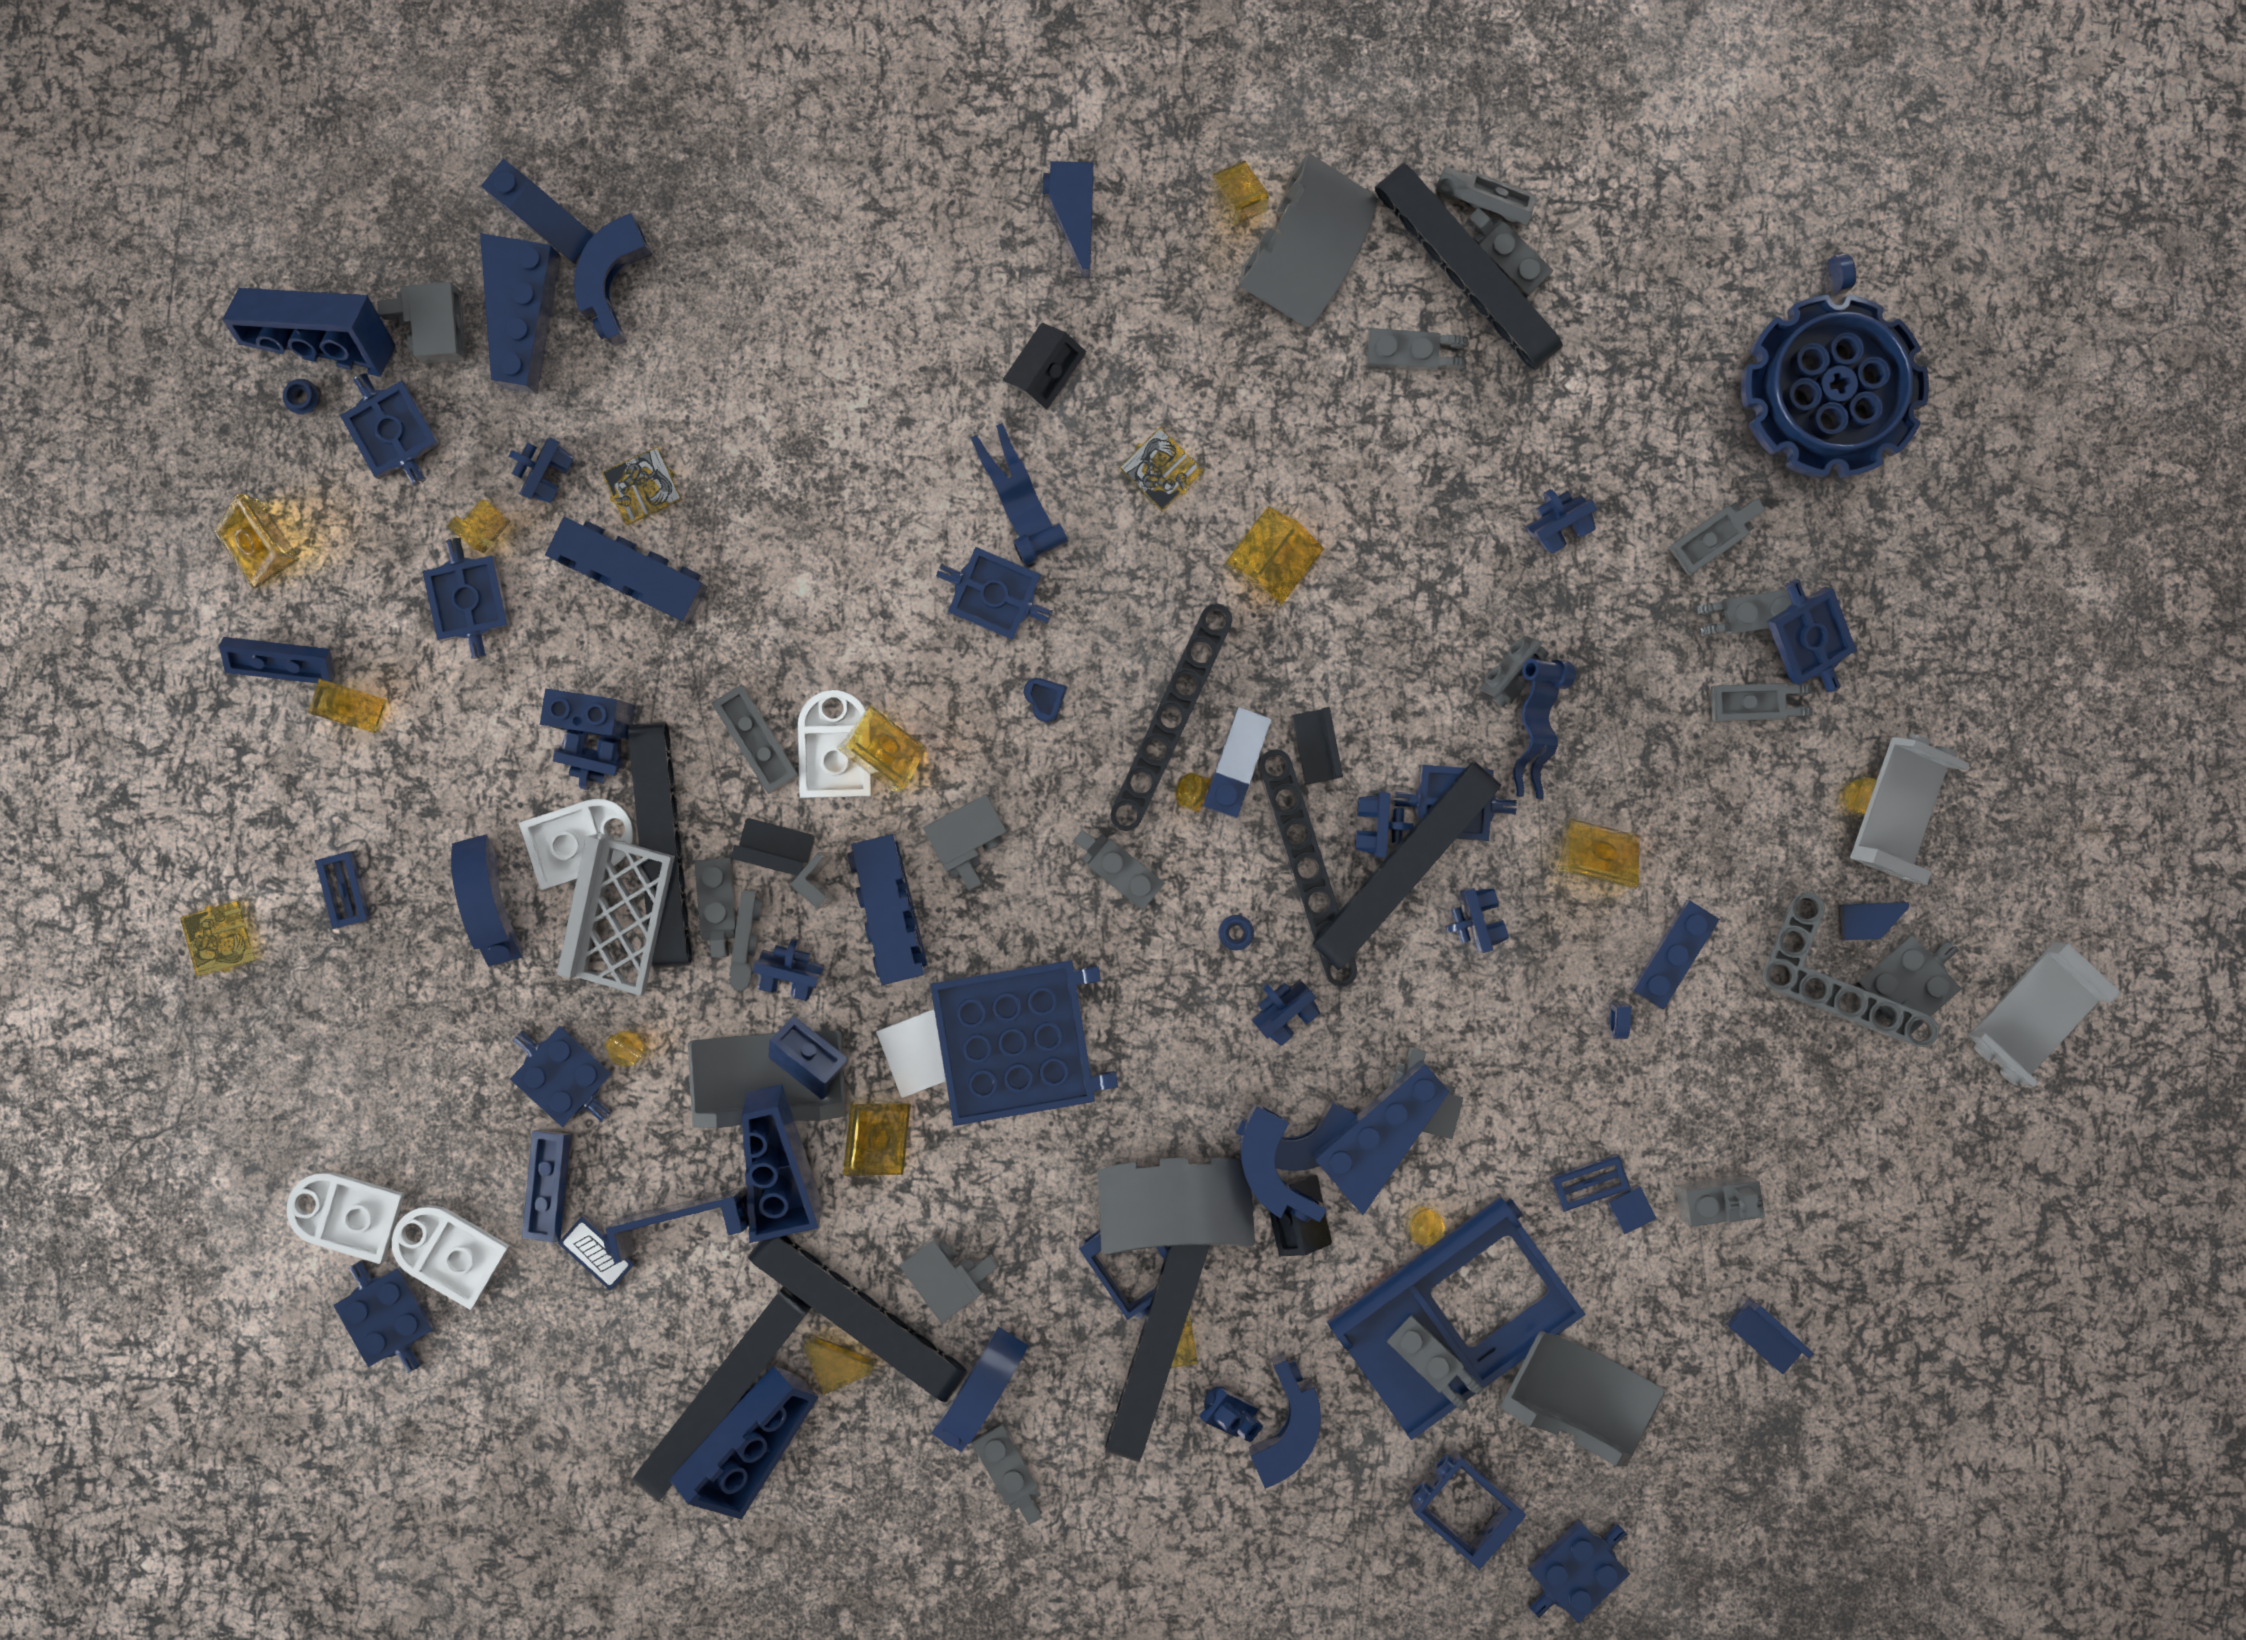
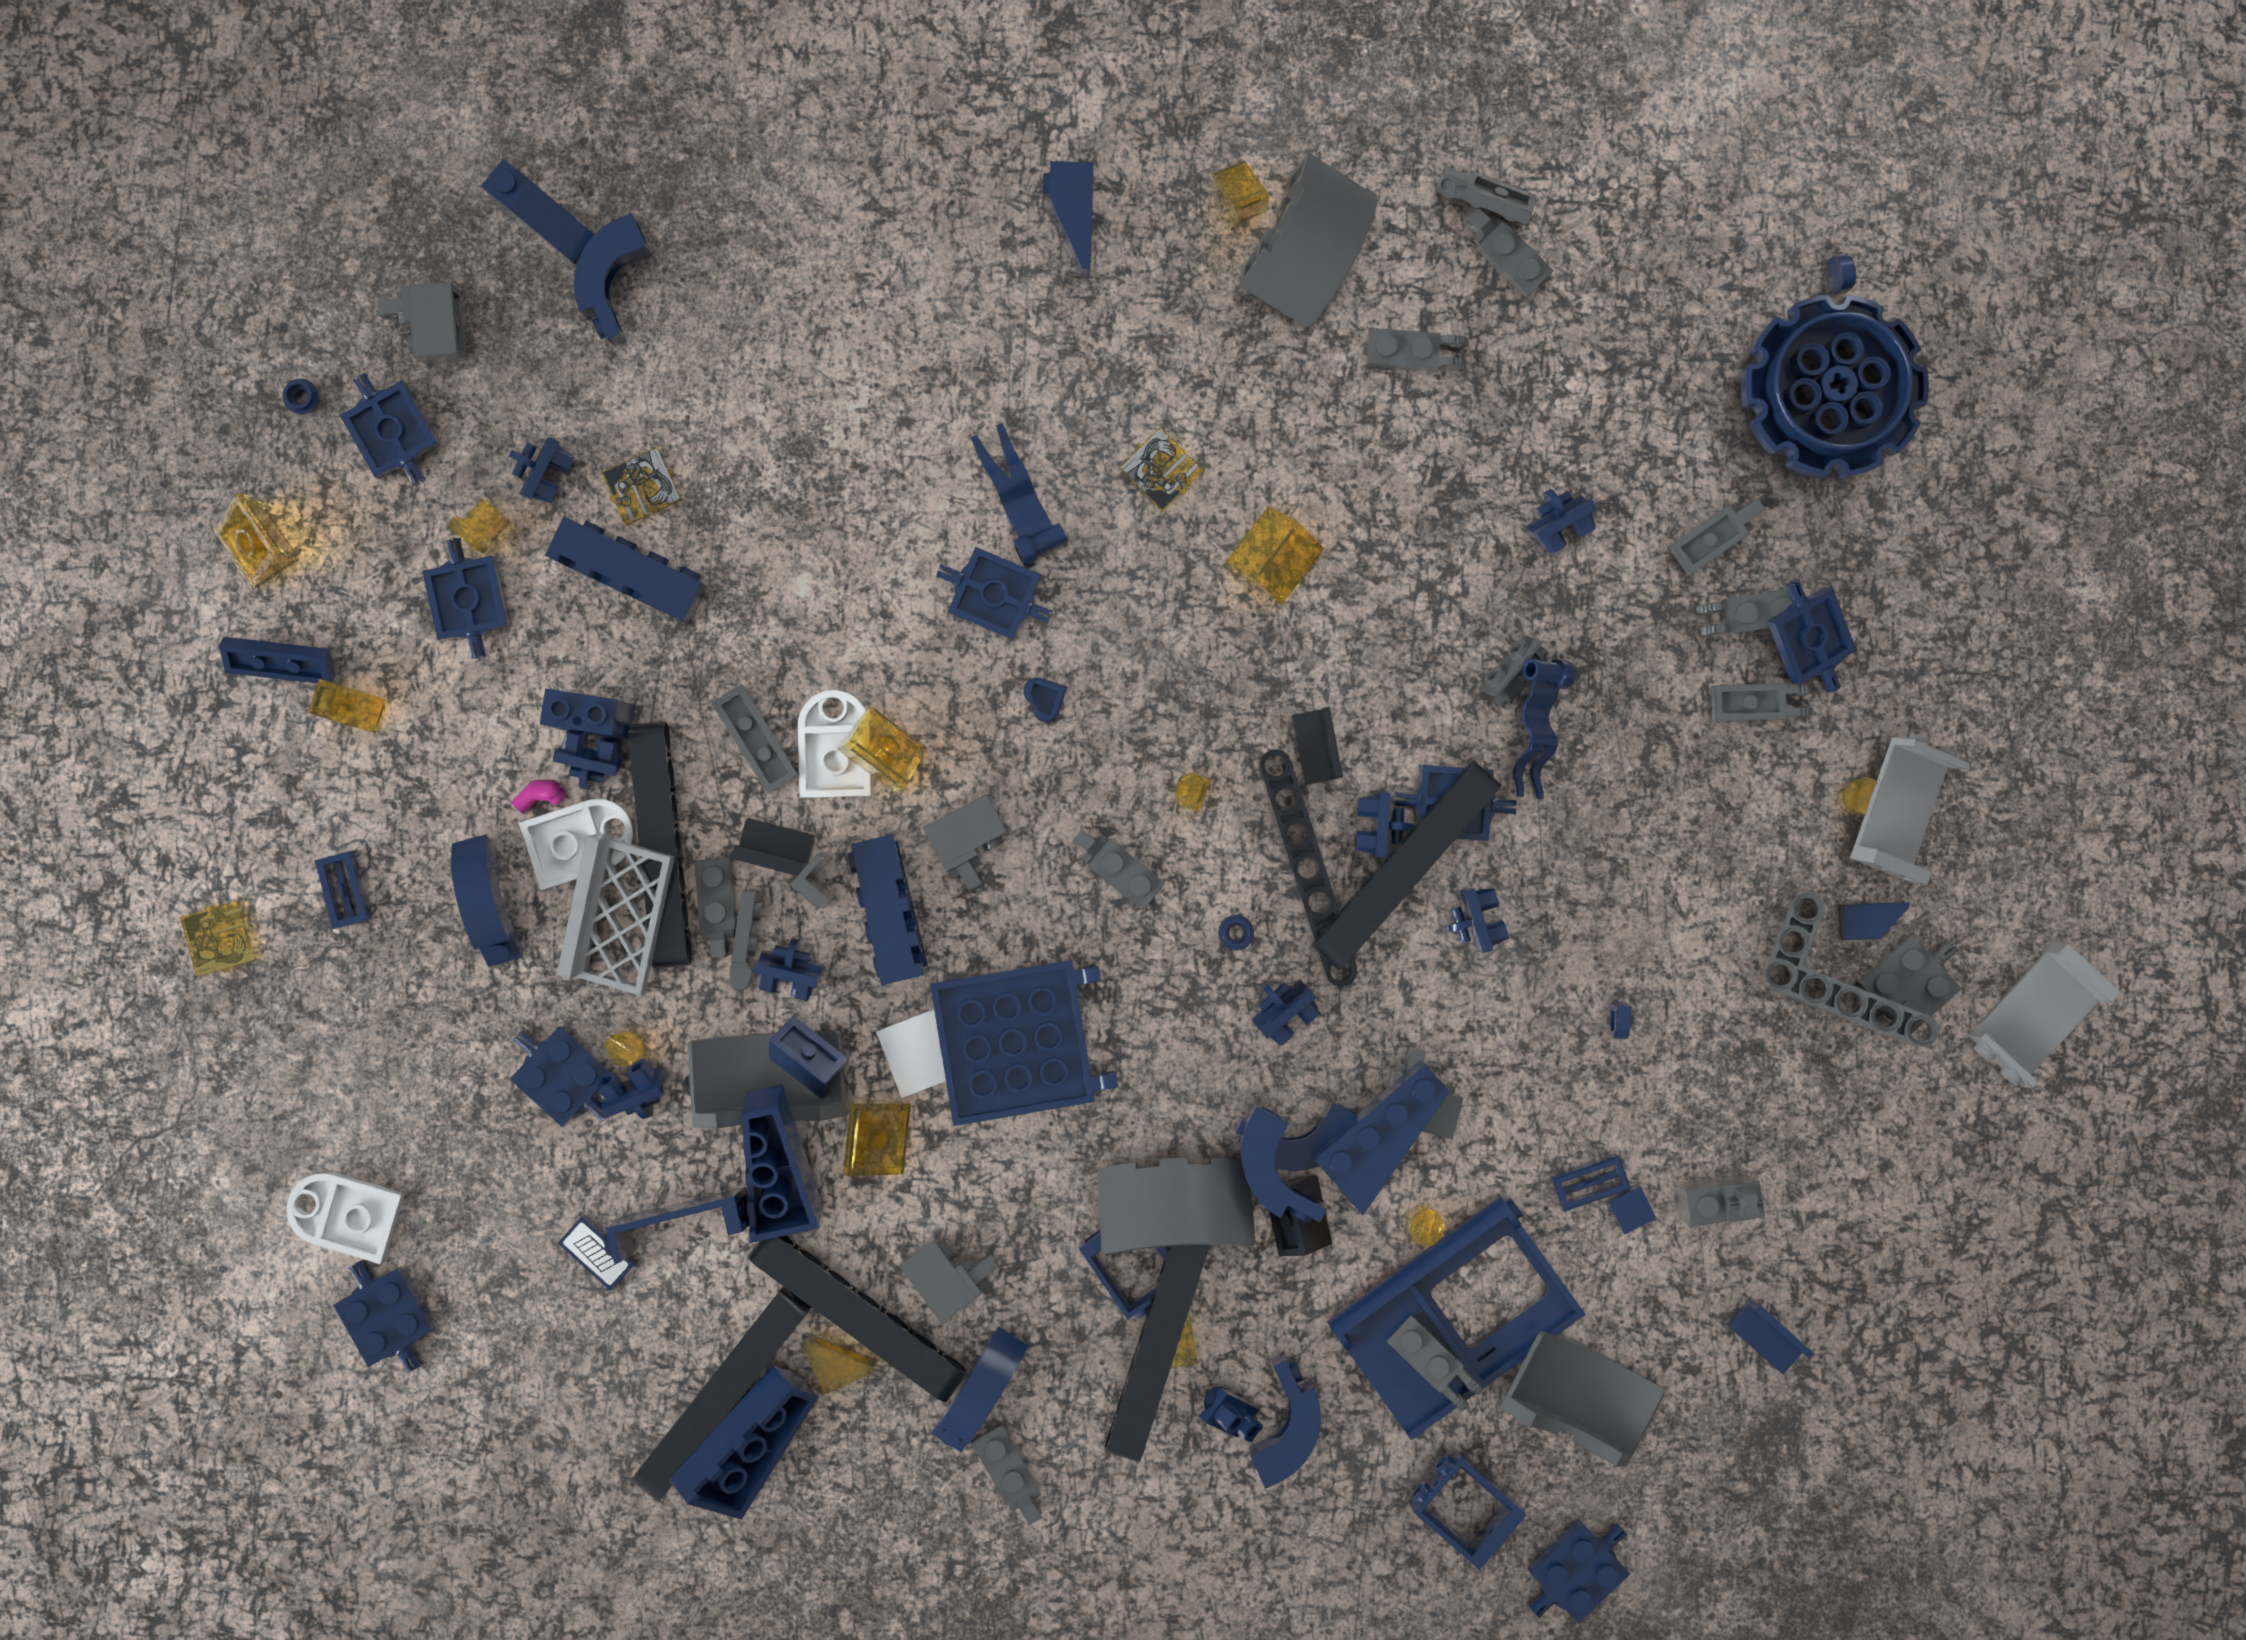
(312, 326): dark blue wedge -> none
(451, 1255): white tile -> none
(518, 304): dark blue wedge -> none
(539, 790): none -> dark pink arm
(546, 1186): dark blue plate -> none
(635, 1094): none -> dark blue hips
(1045, 365): black panel -> none
(1183, 704): black beam -> none
(1237, 763): slope -> none
(1468, 267): black beam -> none
(1600, 854): clear yellow slope -> none
(1675, 954): dark blue plate -> none

